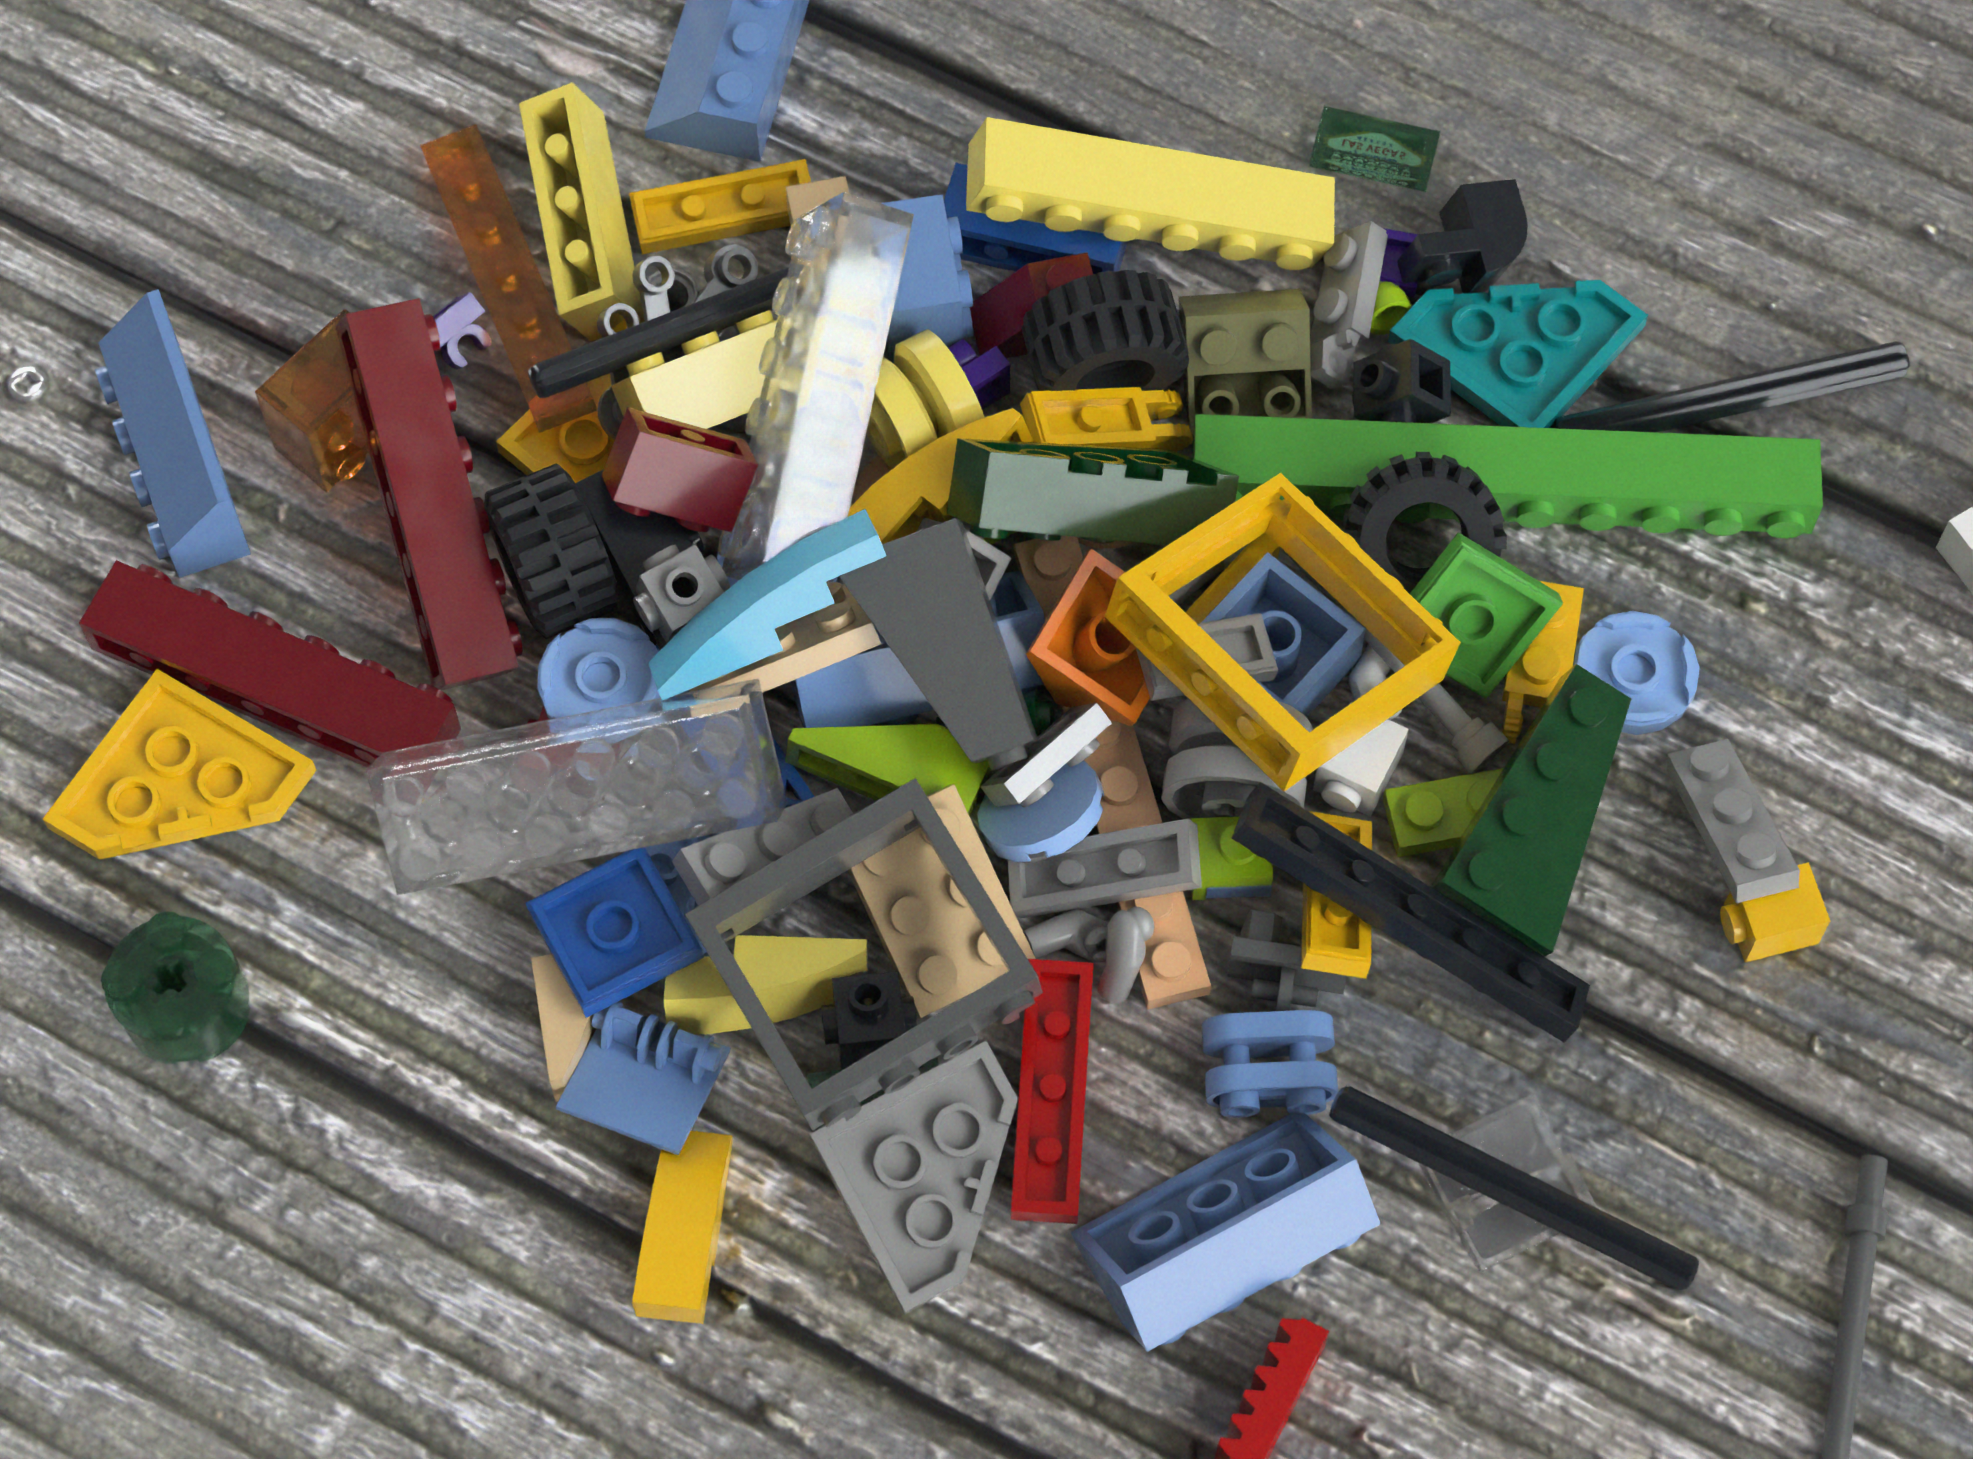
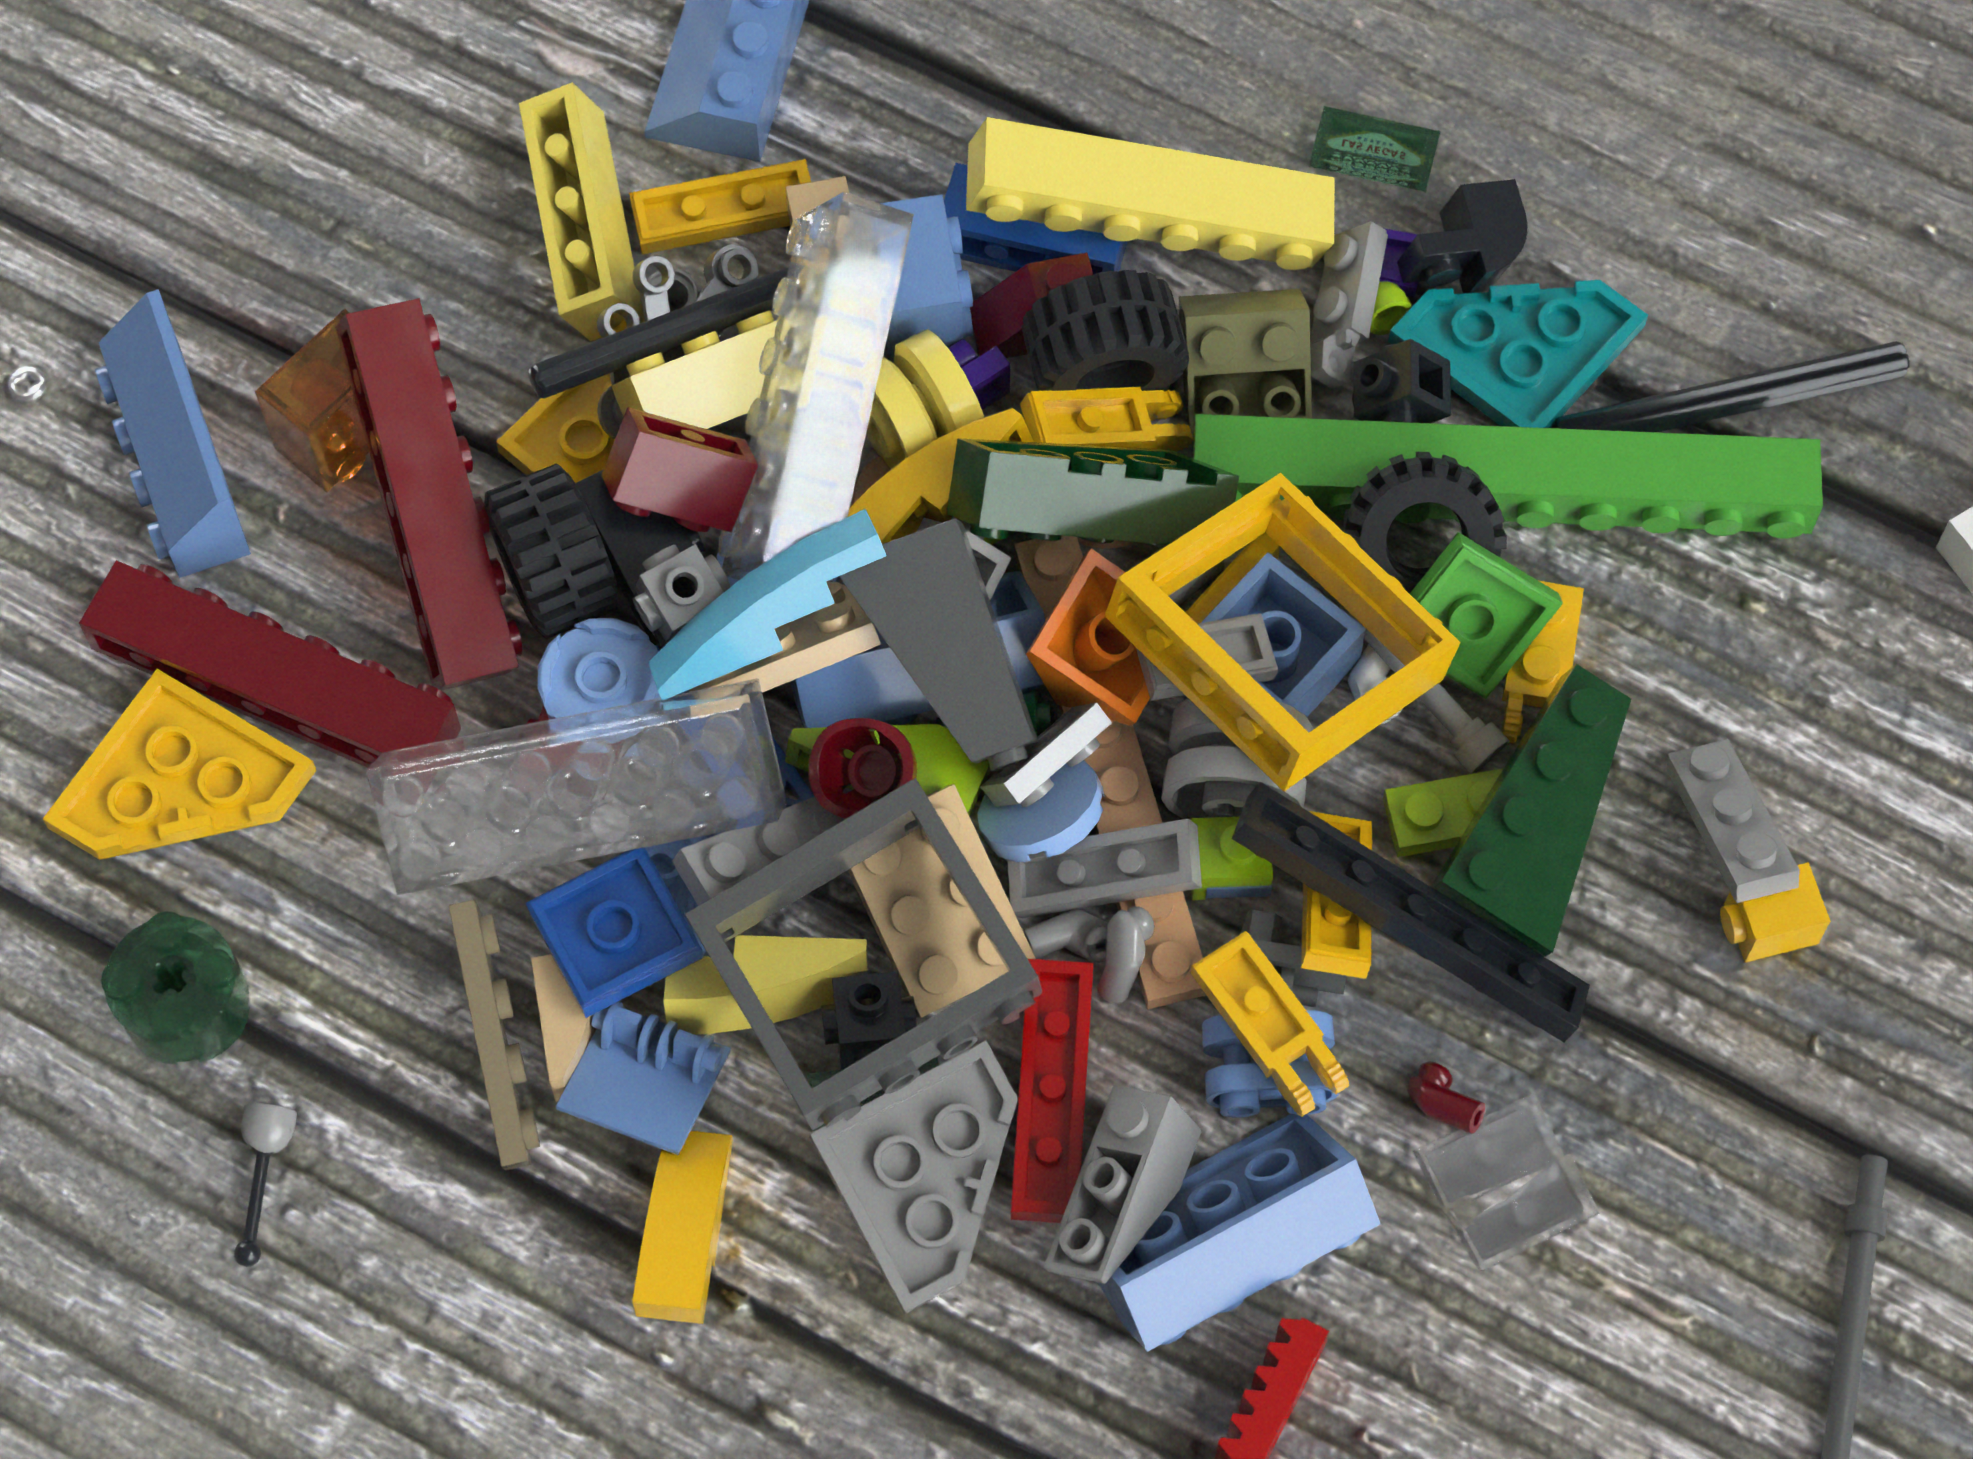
(266, 1132): none -> hinge
(454, 322): tile -> none
(488, 1006): none -> dark tan wing
(503, 269): clear orange tile -> none
(872, 770): none -> dark red helmet
(1123, 1183): none -> light grey slope
(1267, 1018): none -> yellow hinge
(1362, 770): white brick -> none
(1434, 1098): none -> dark red arm
(1514, 1188): black axle -> none
(1645, 663): light blue tile -> none

